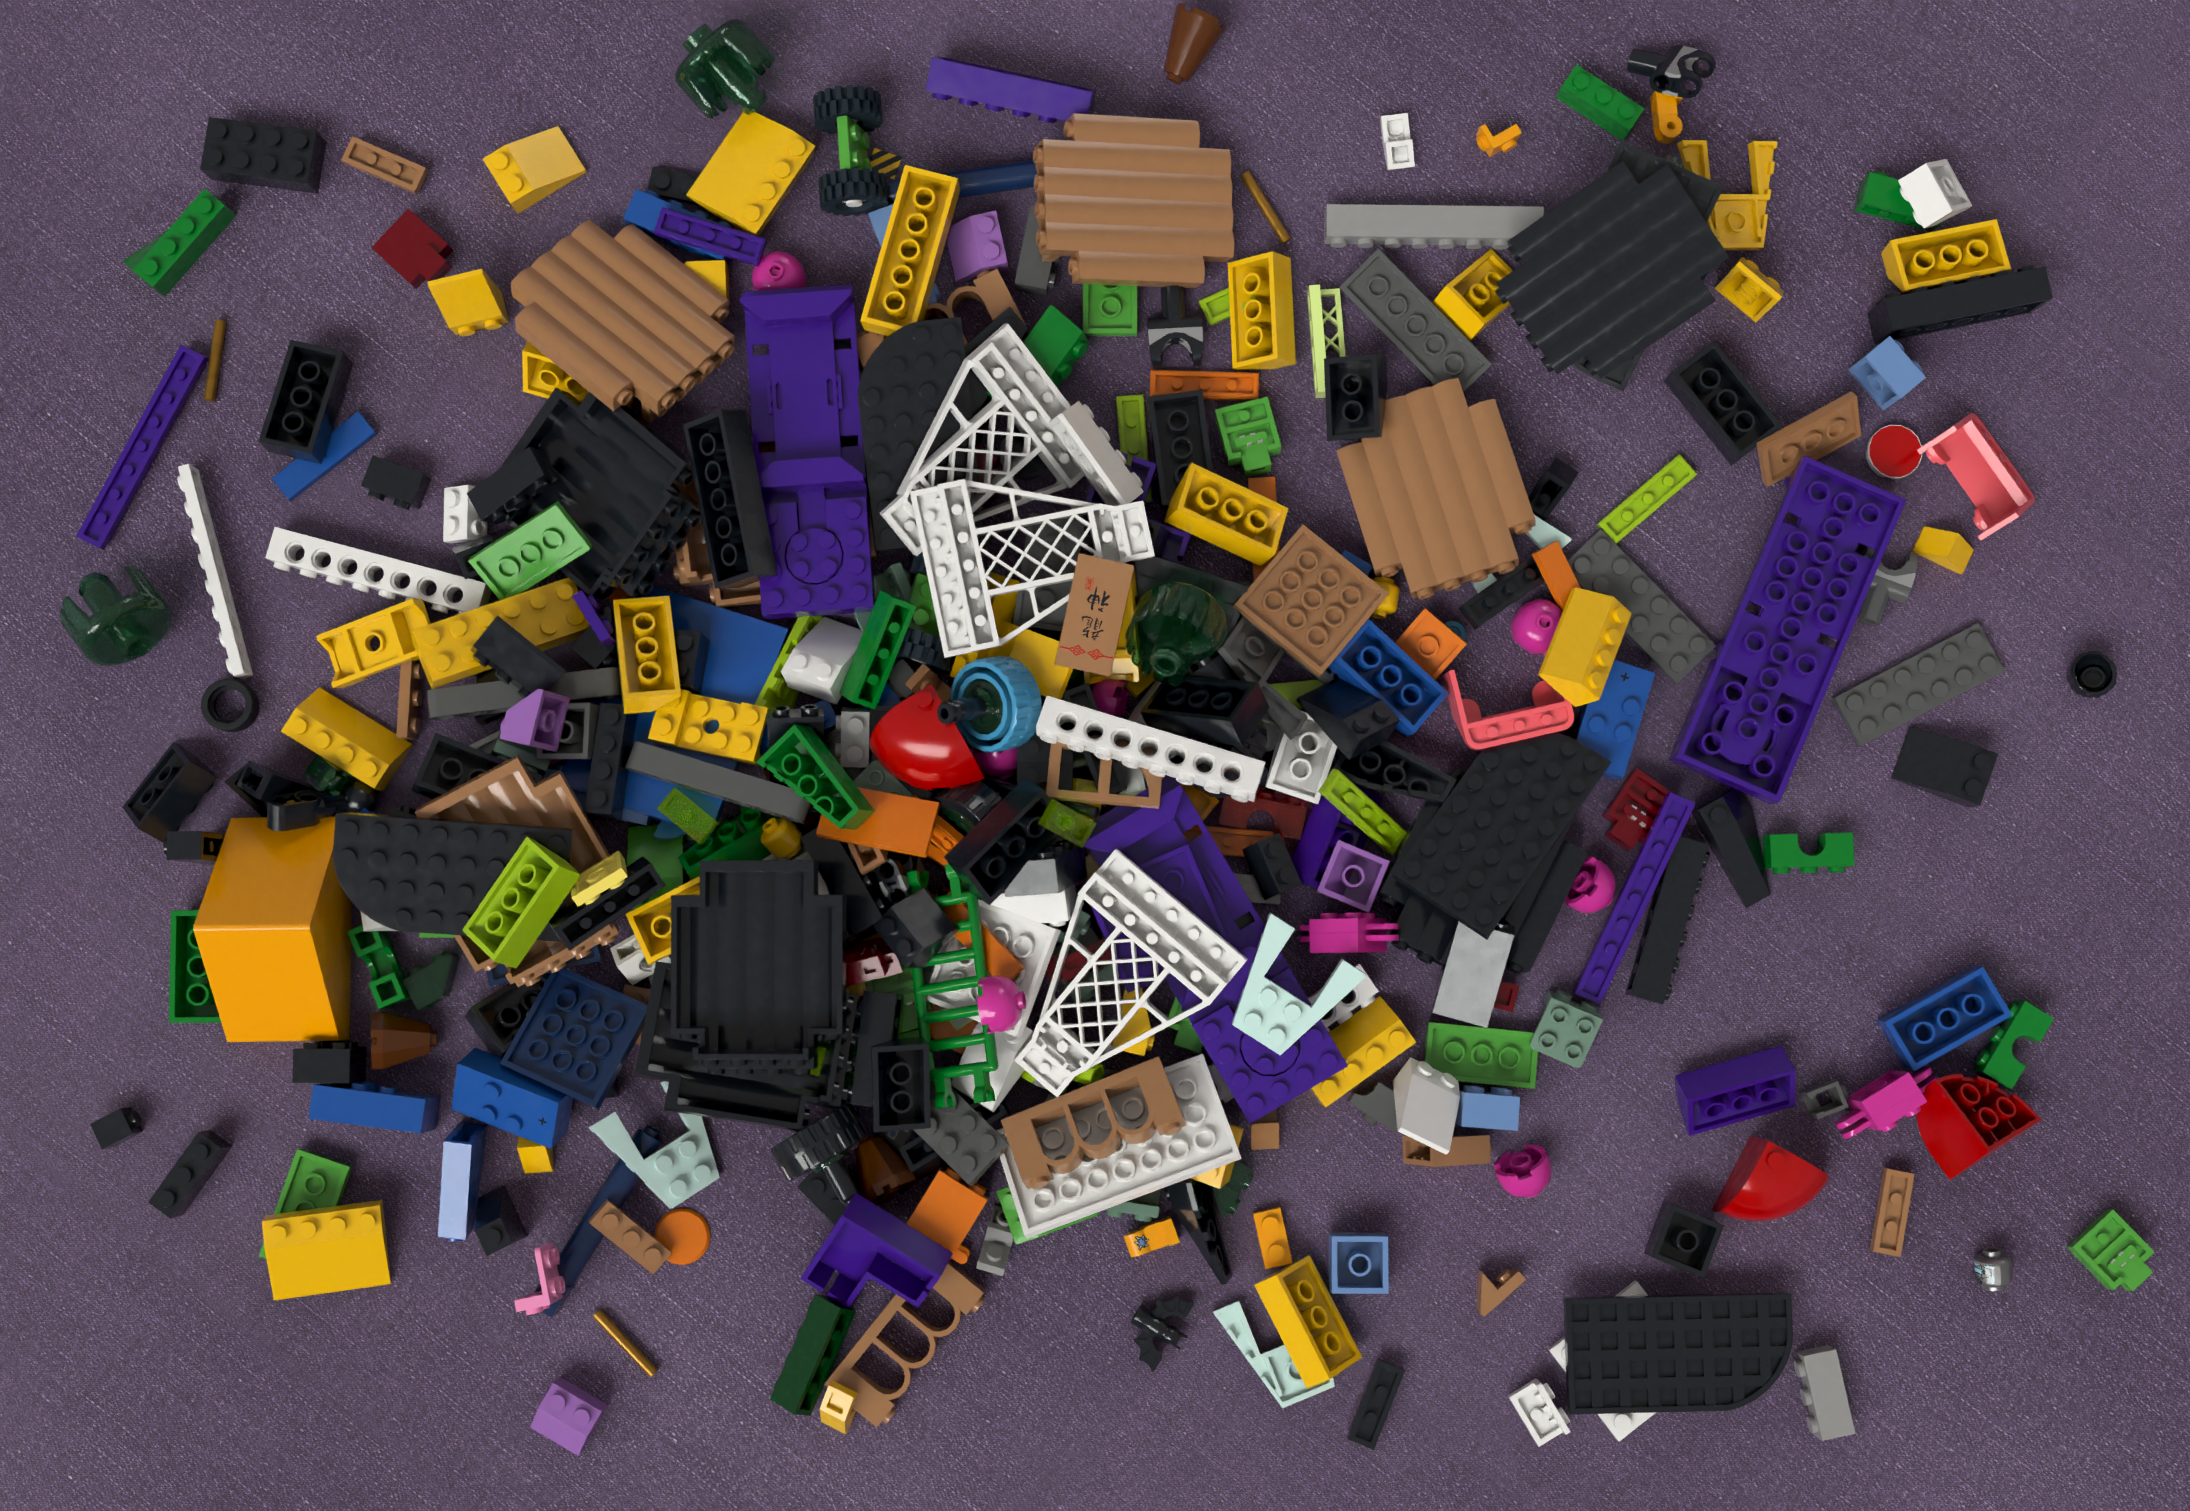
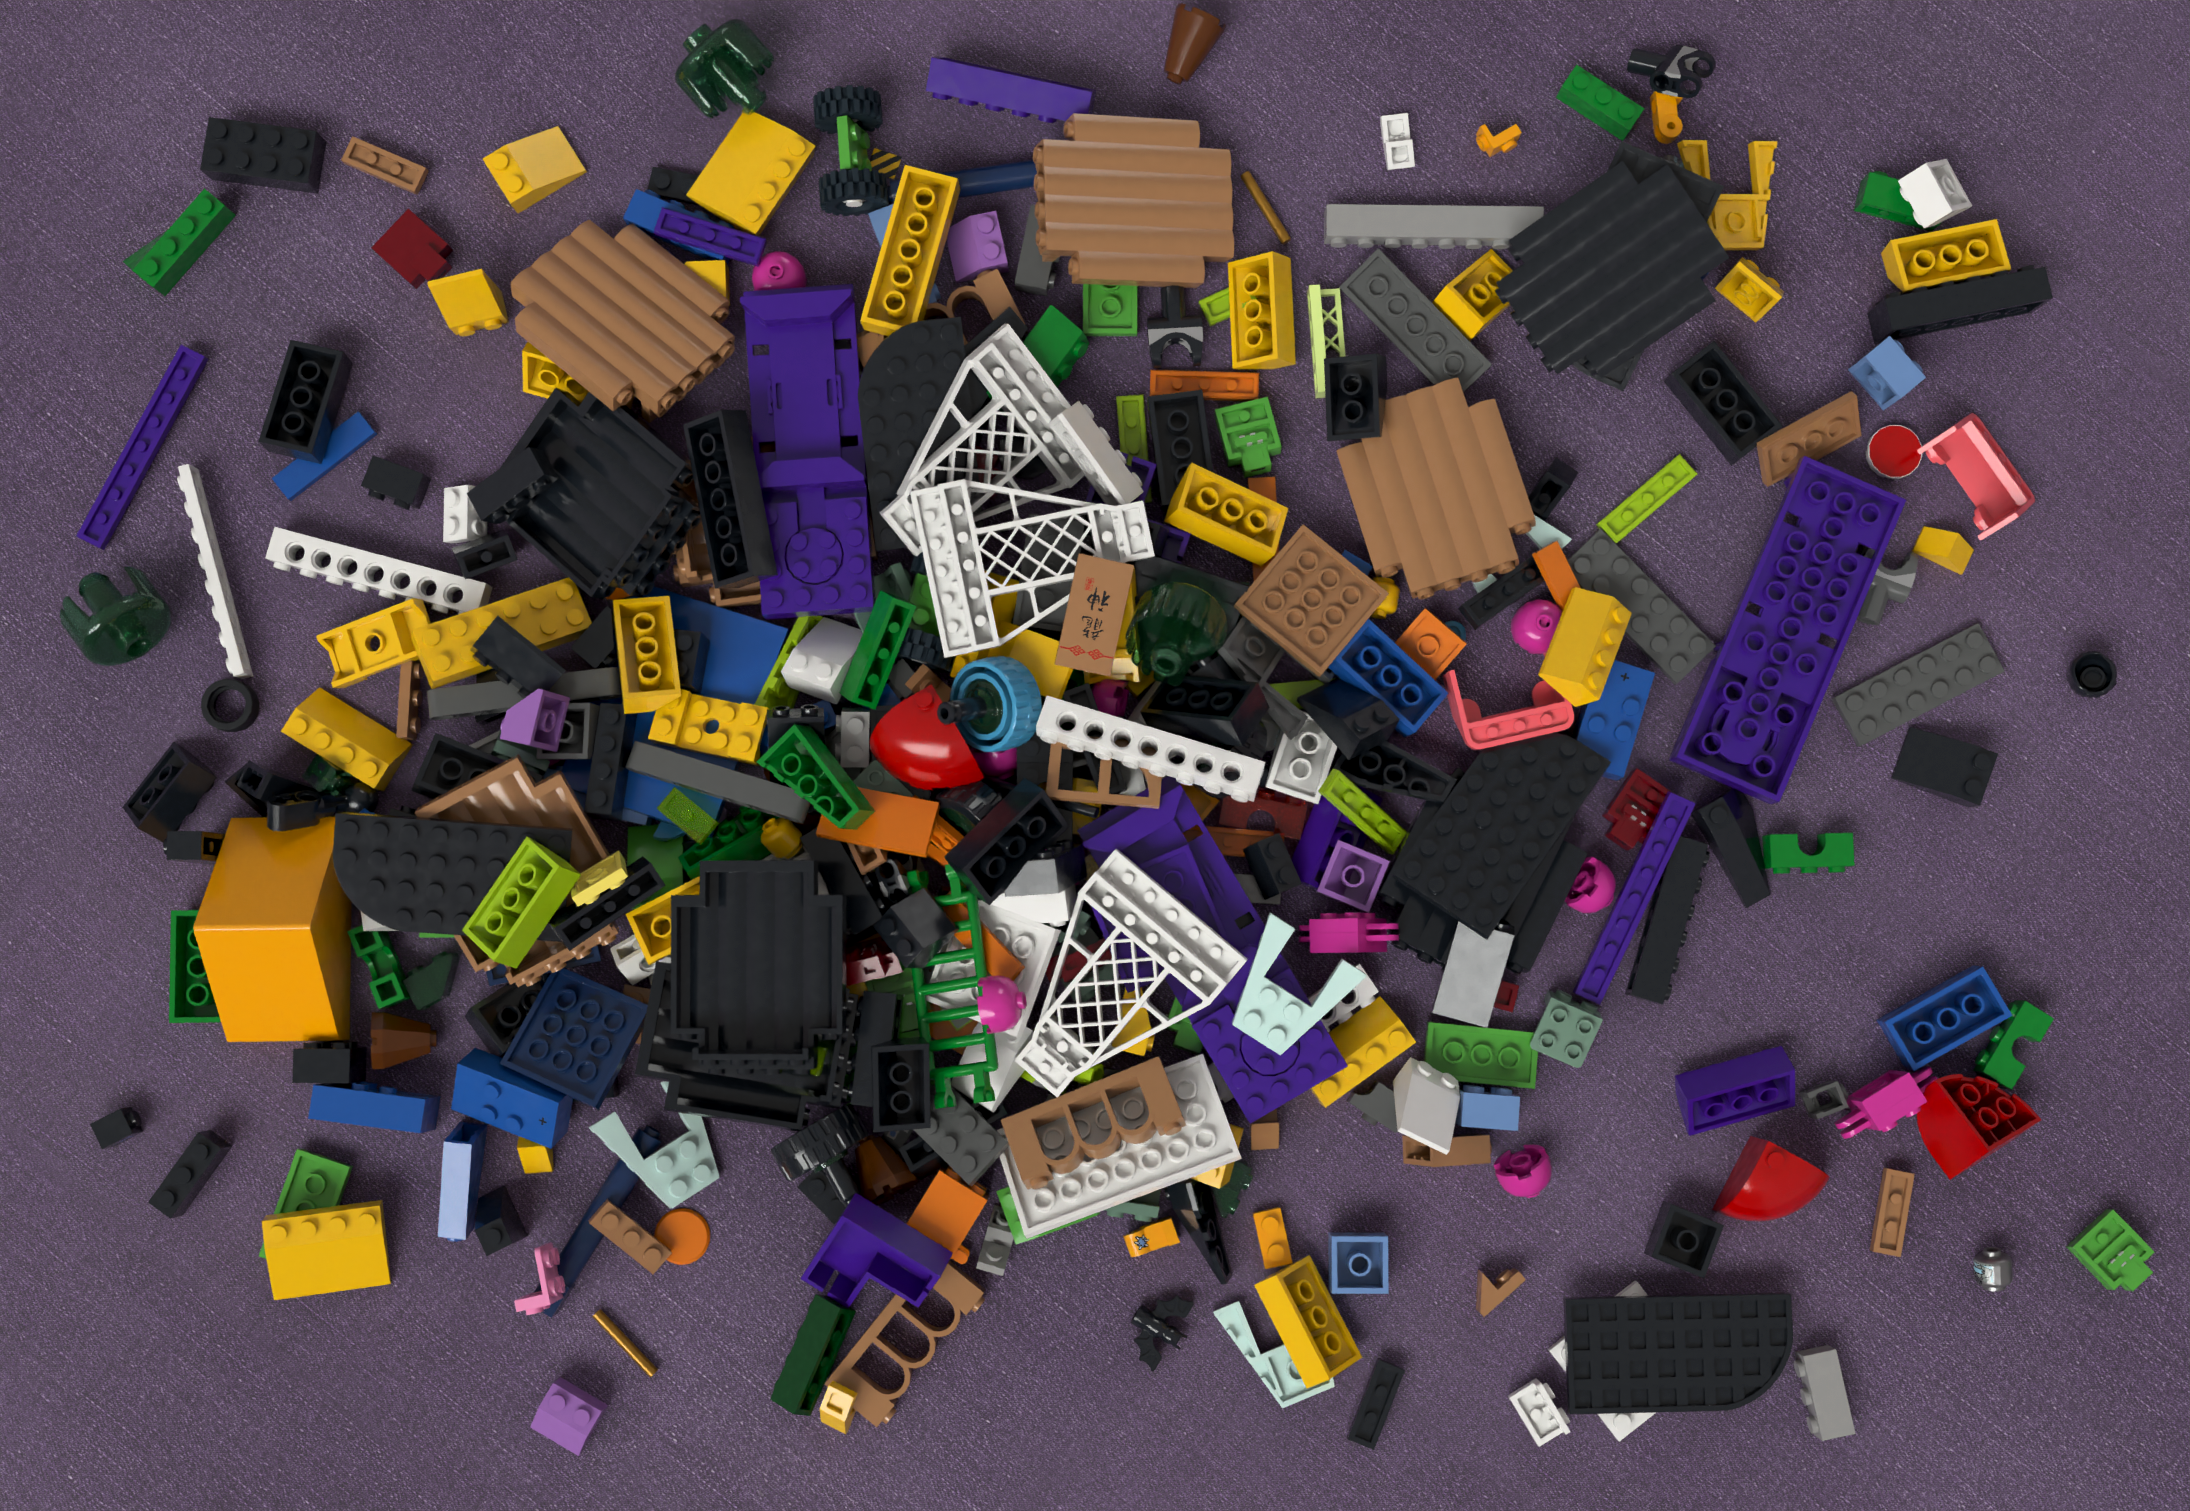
(214, 360): pearl gold bar -> none
(530, 552): bright green plate -> none
(589, 608): dark purple plate -> none
(1067, 823): clear neon green plate -> none

